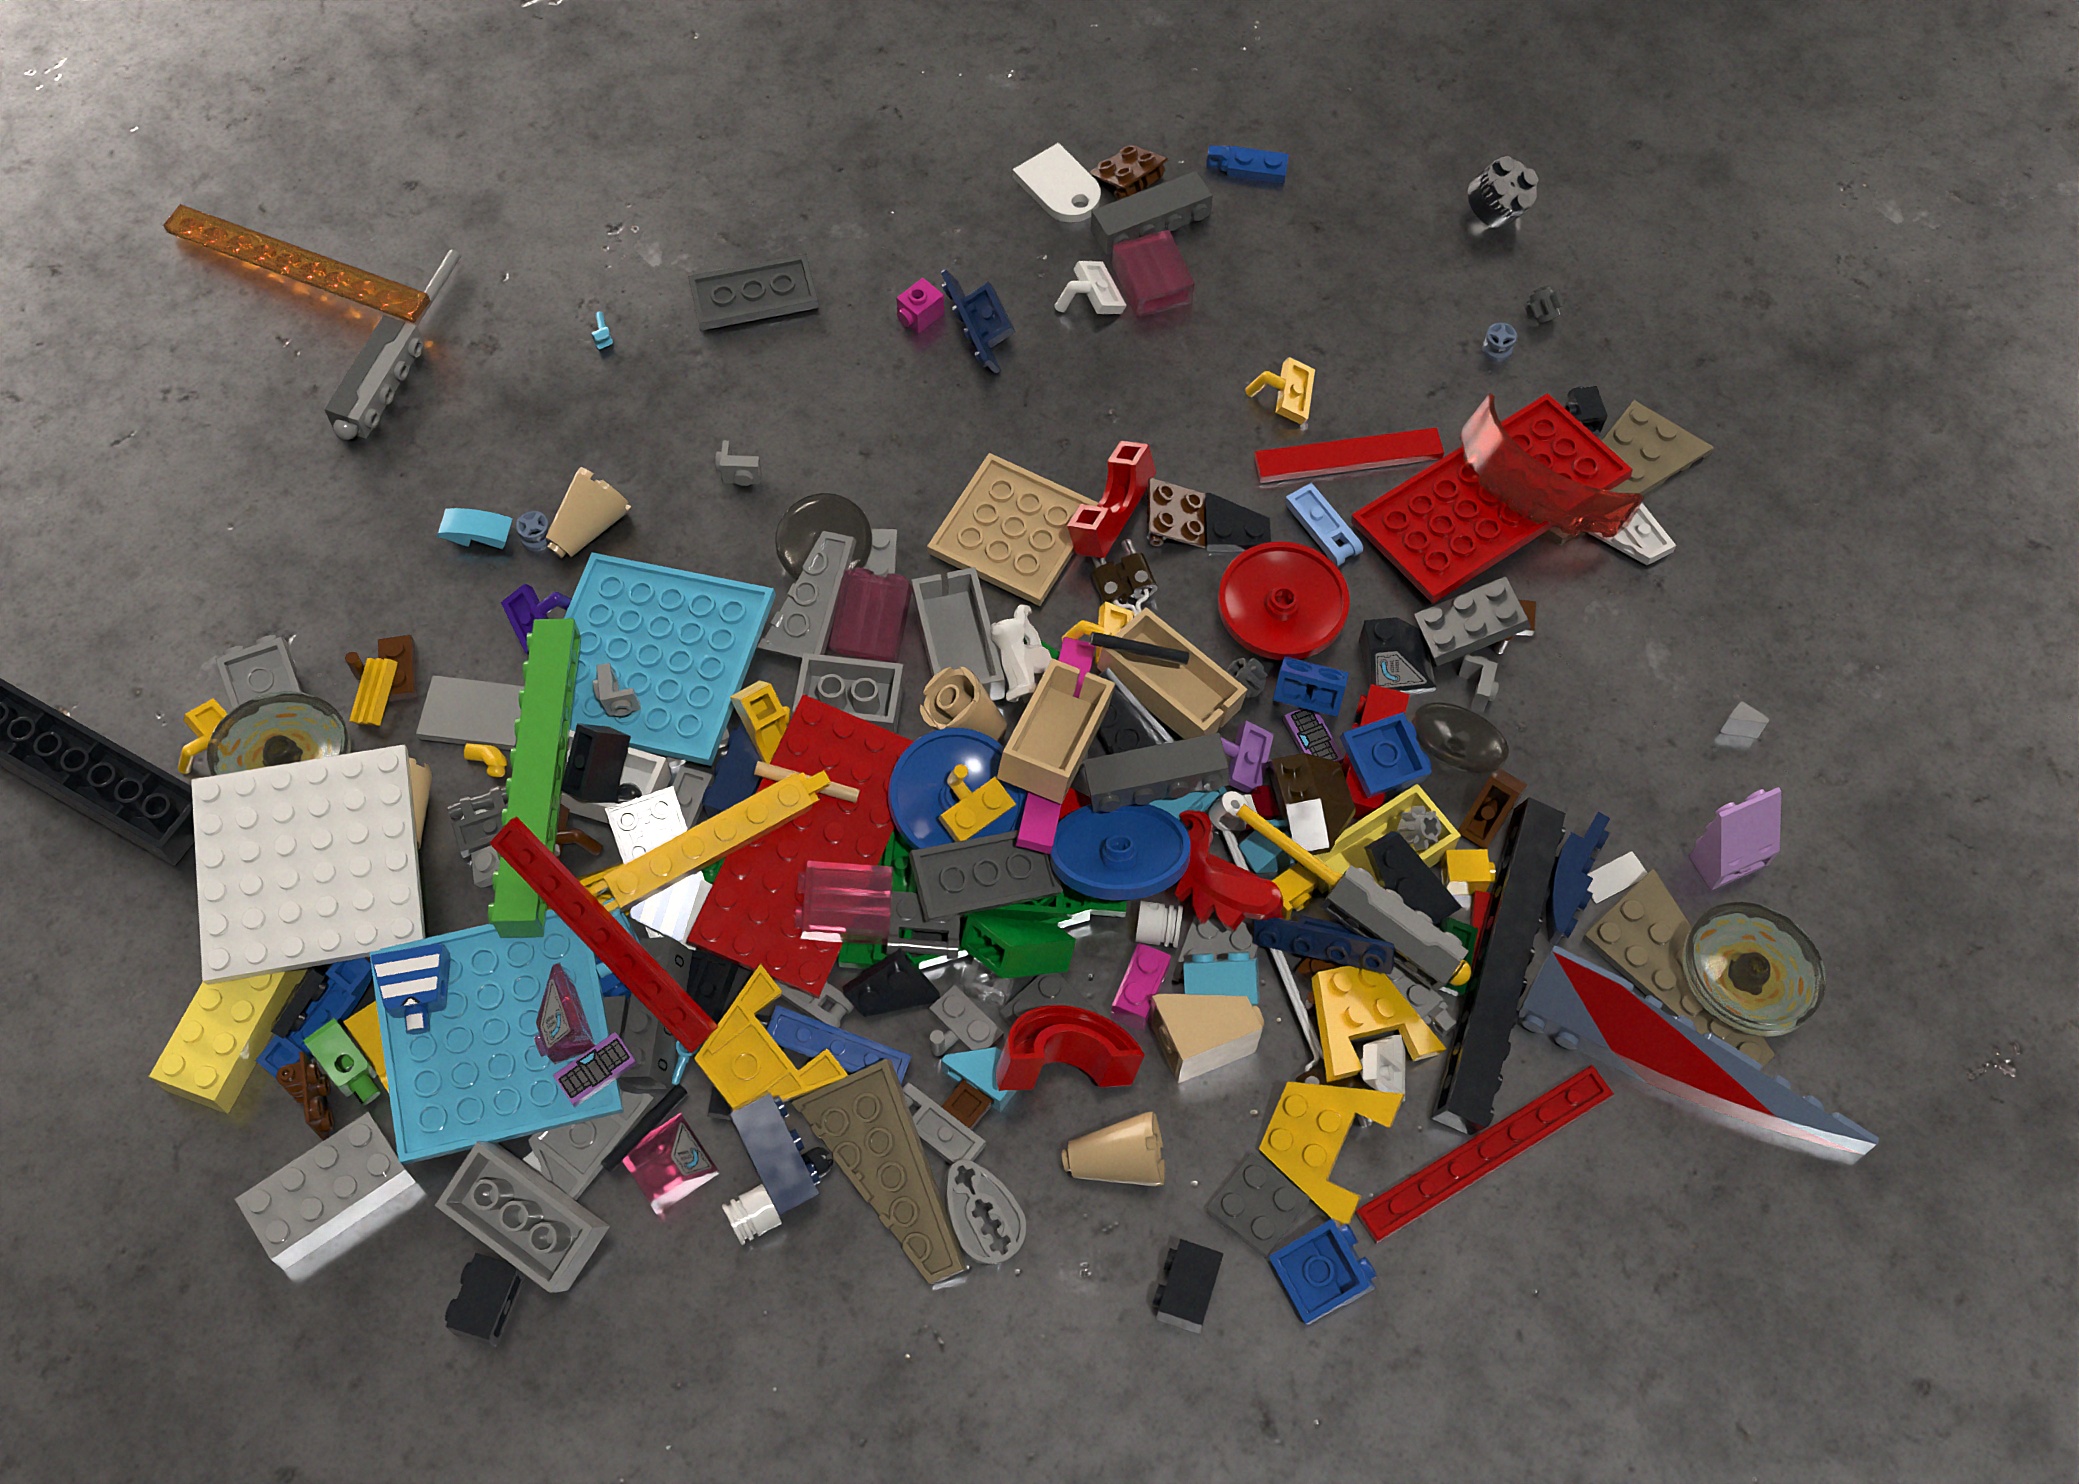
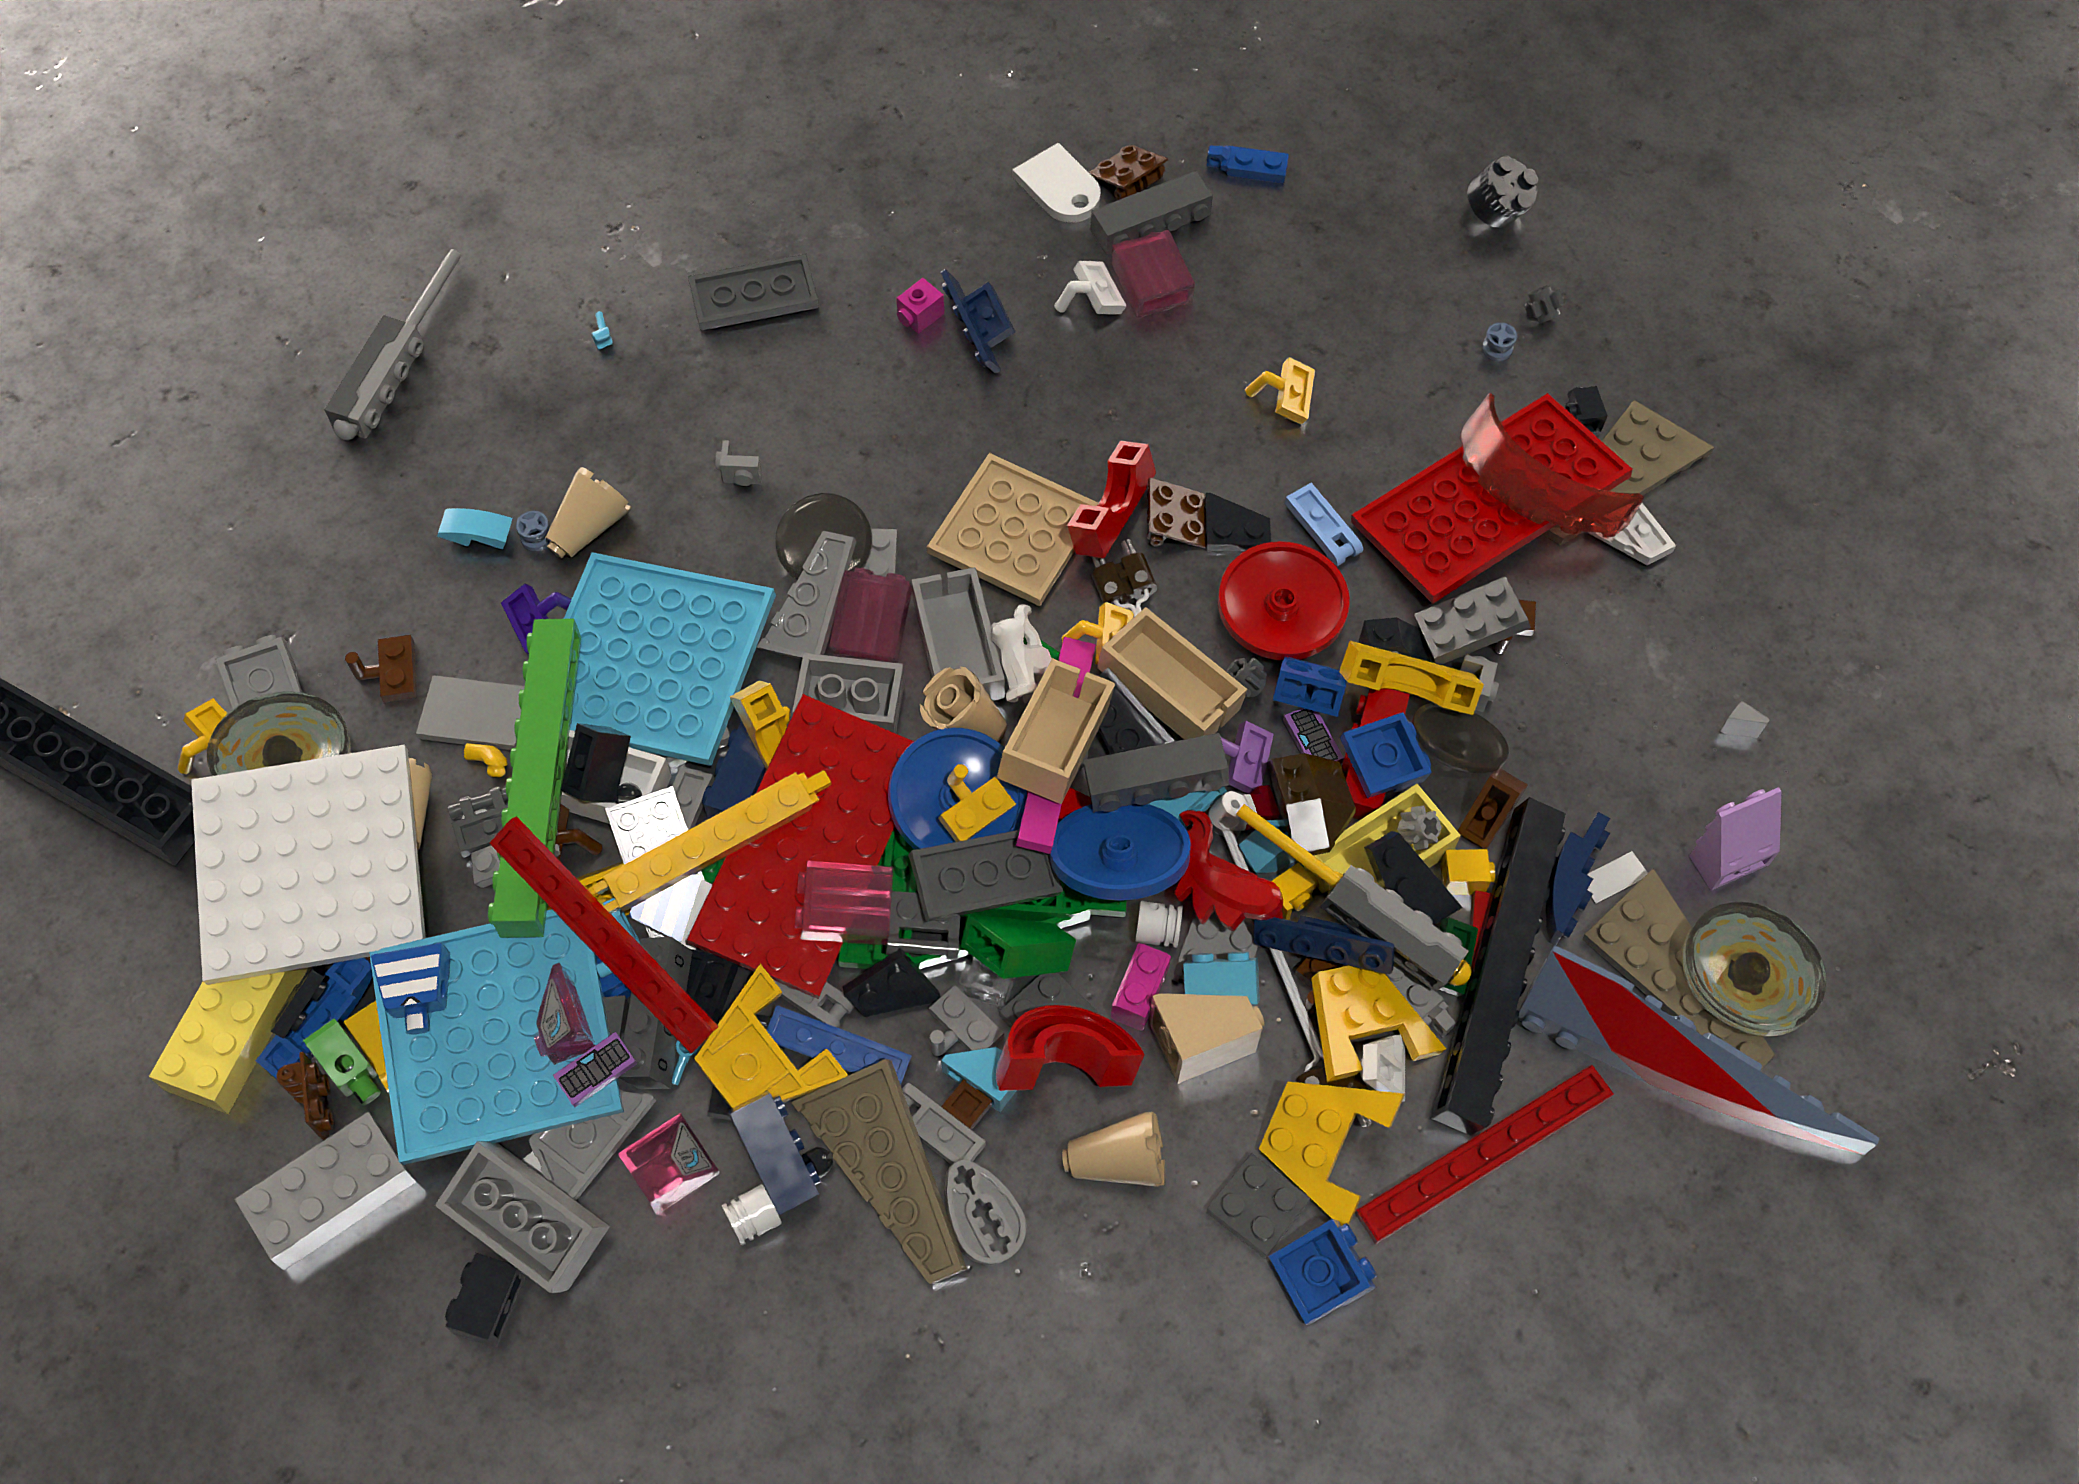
(297, 263): clear orange plate -> none
(373, 691): yellow tile -> none
(614, 701): light grey bracket -> none
(643, 1128): black bar -> none
(778, 773): tan bar -> none
(1139, 648): black bar -> none
(1189, 1285): black brick -> none
(1348, 455): red tile -> none
(1390, 670): none -> yellow arch

